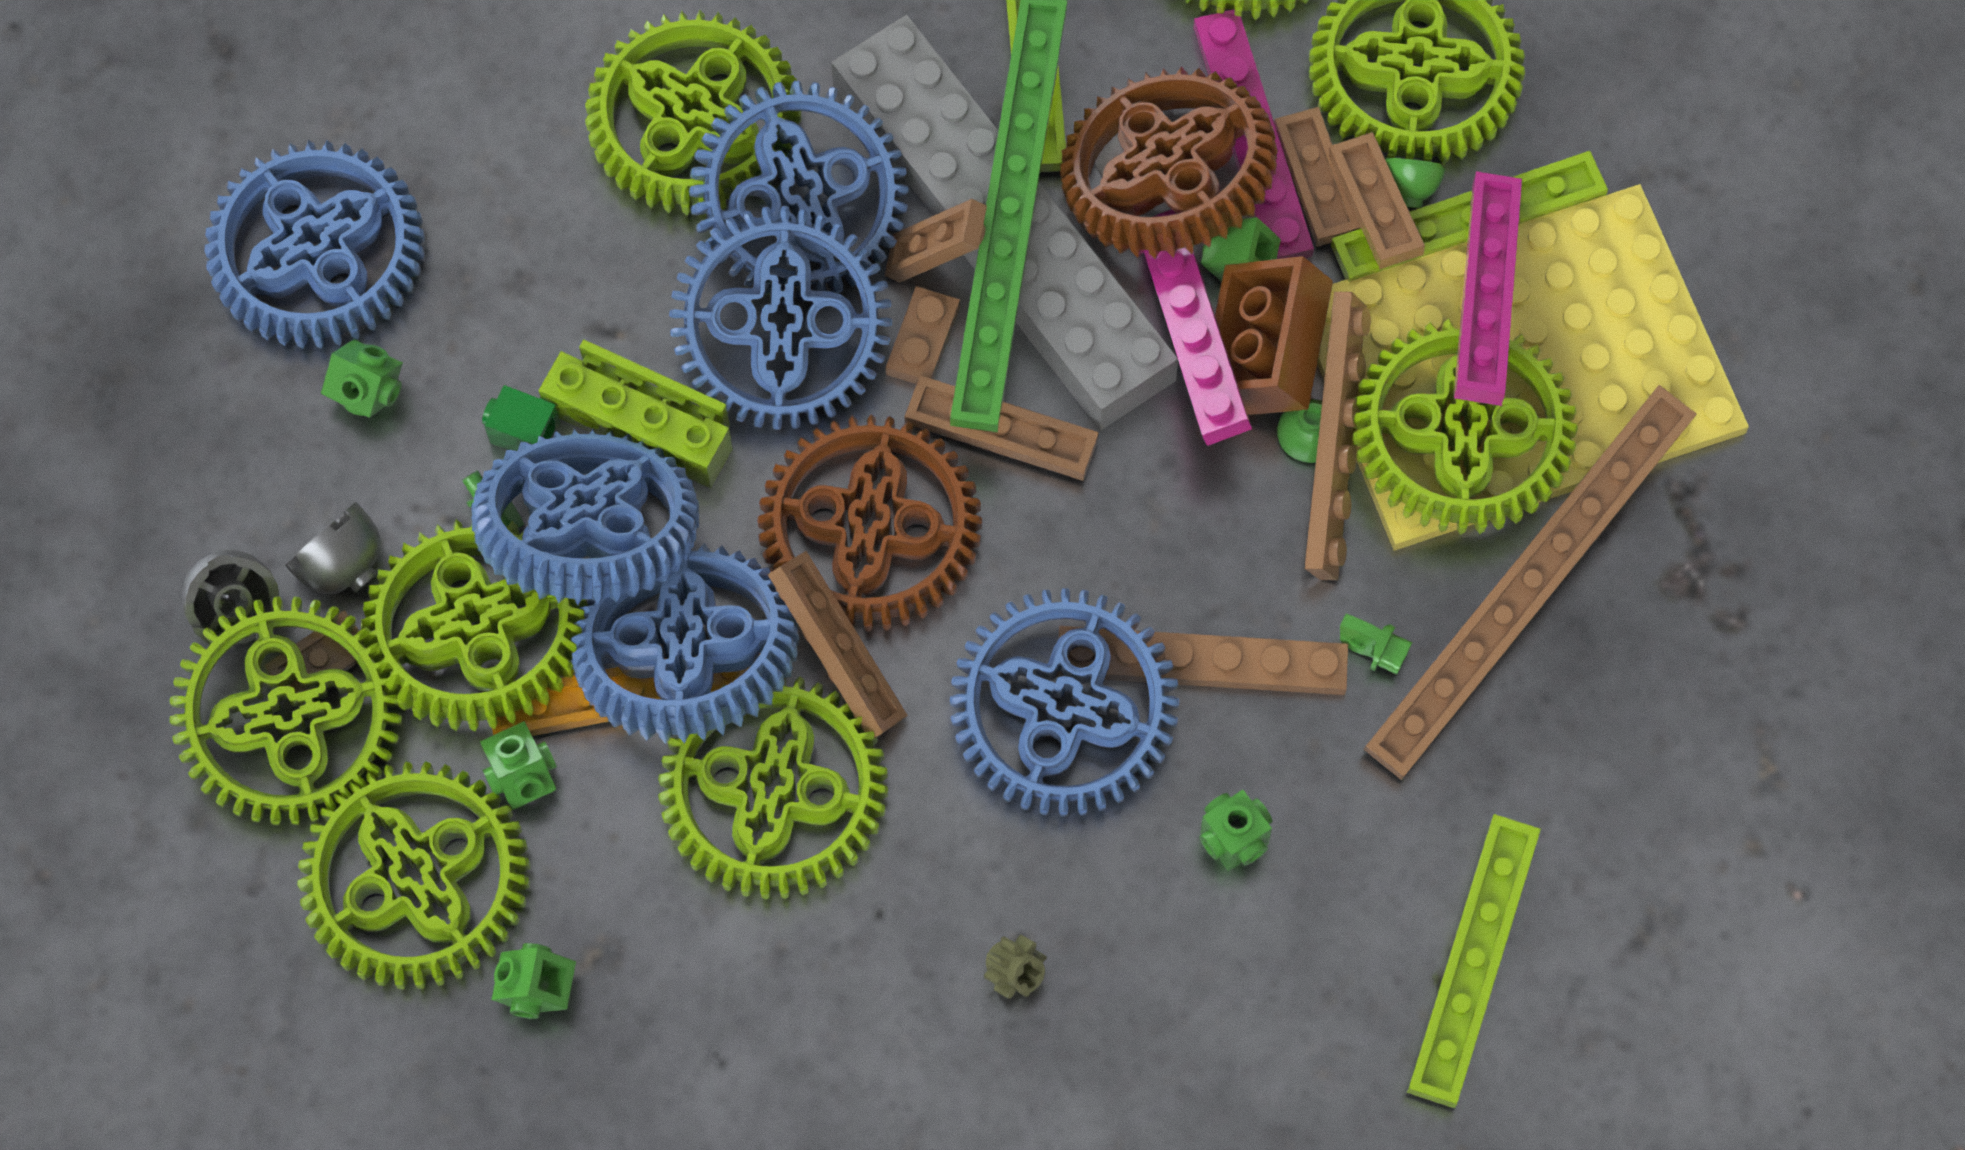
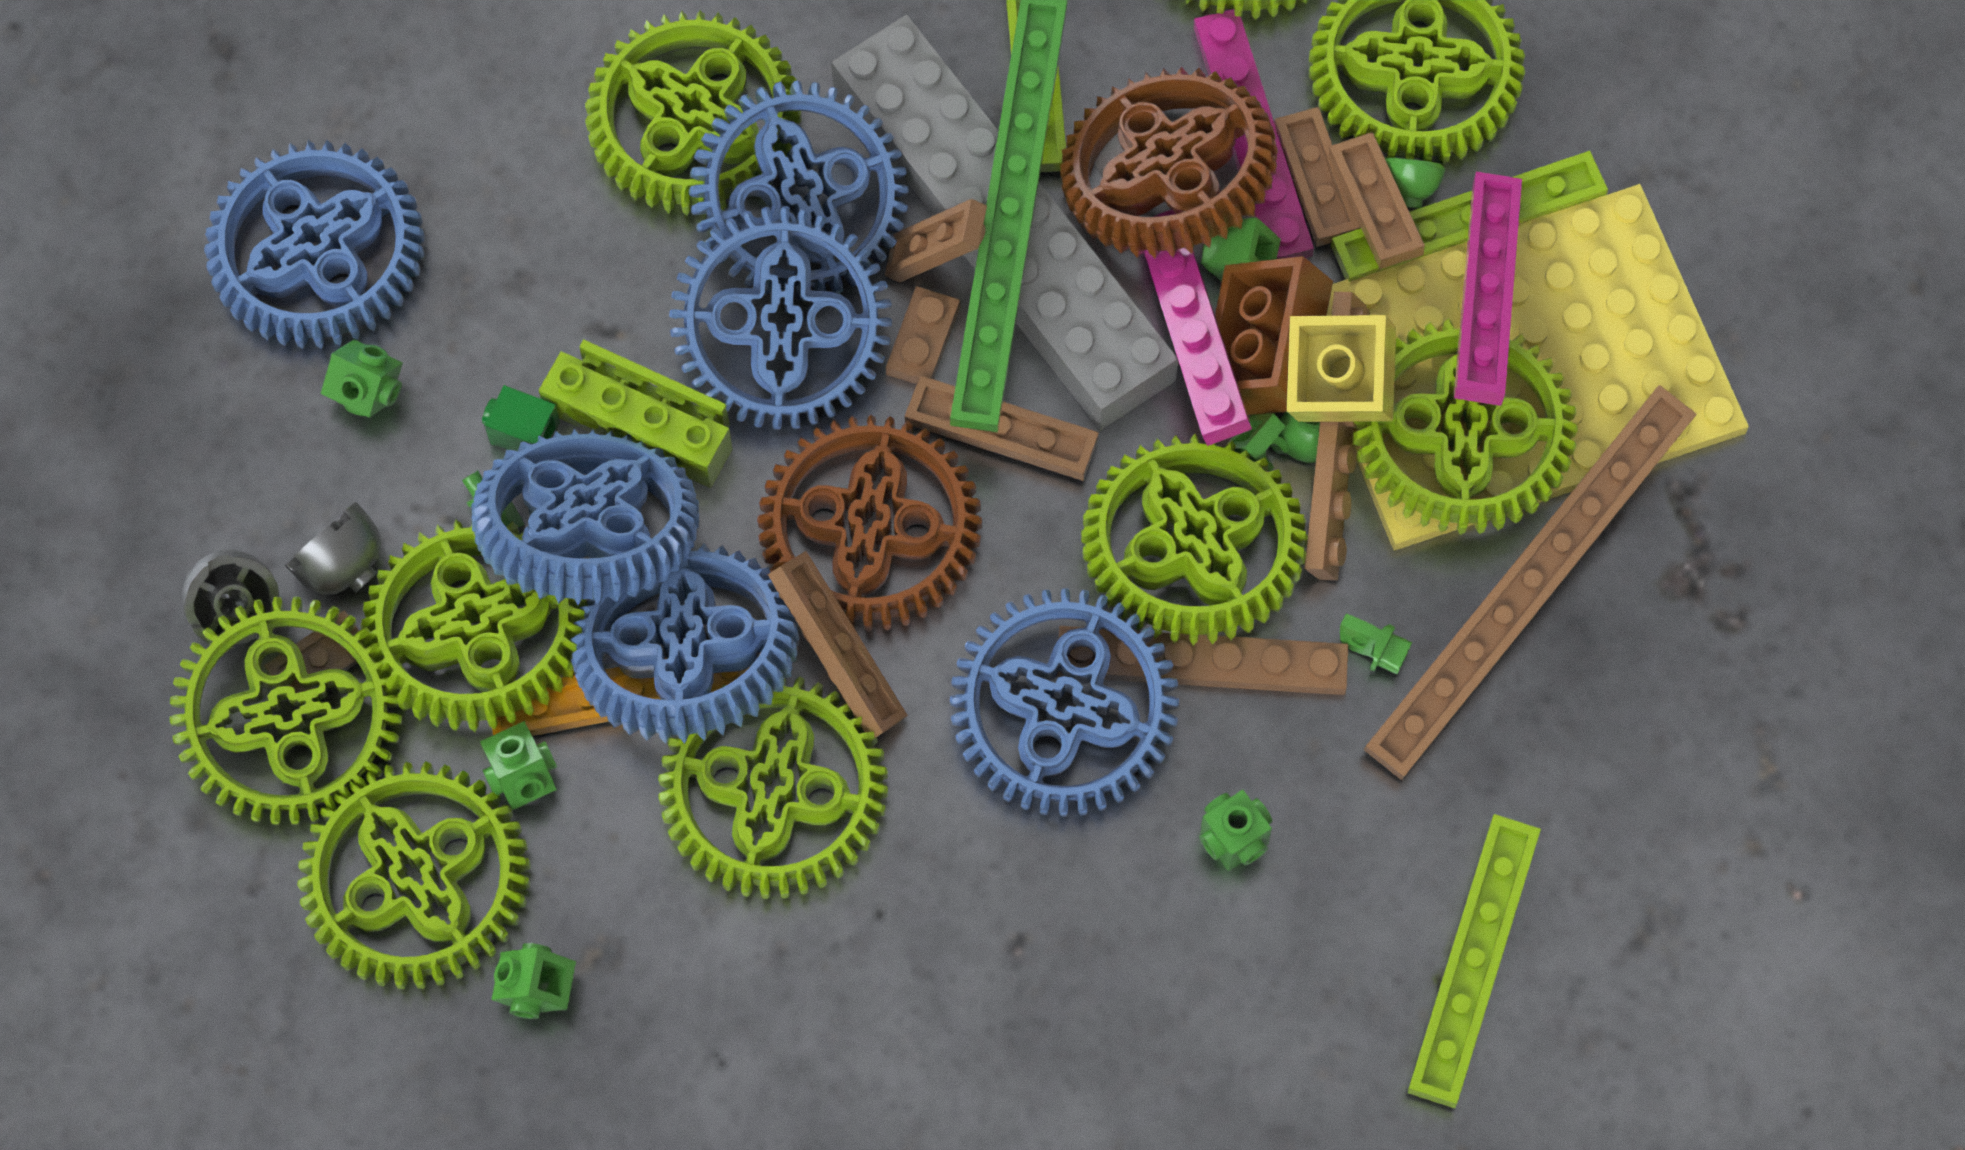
(1015, 966): olive gear -> none
(1198, 553): none -> lime gear
(1263, 434): none -> bright green tile
(1341, 368): none -> light yellow brick

